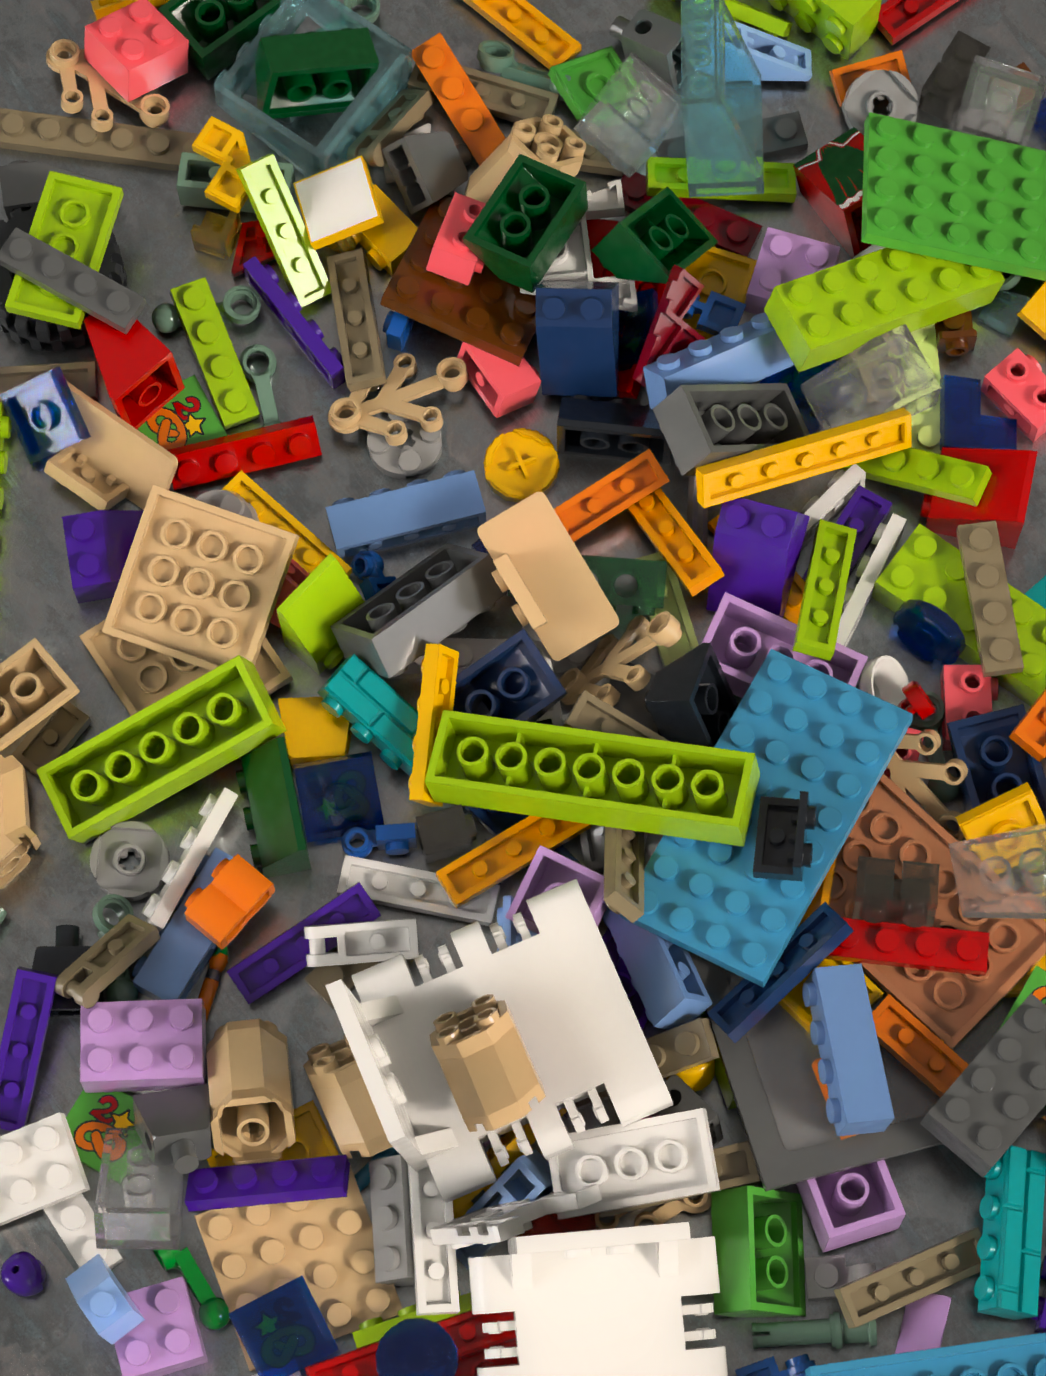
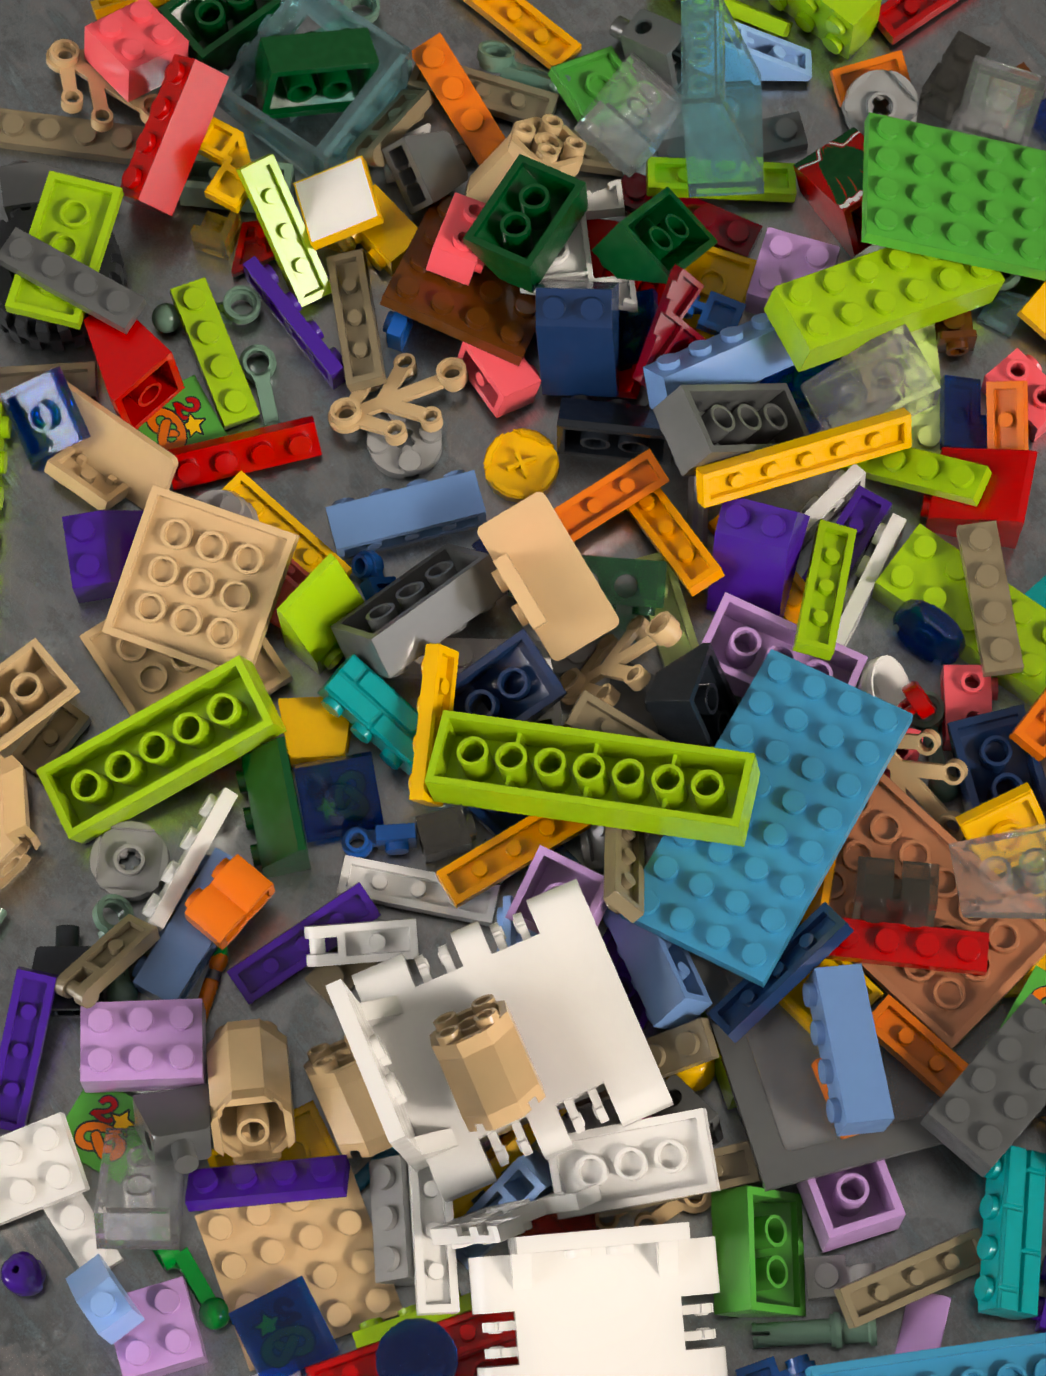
(172, 134): none -> slope
(782, 837): black bracket -> none
(1007, 415): none -> orange plate

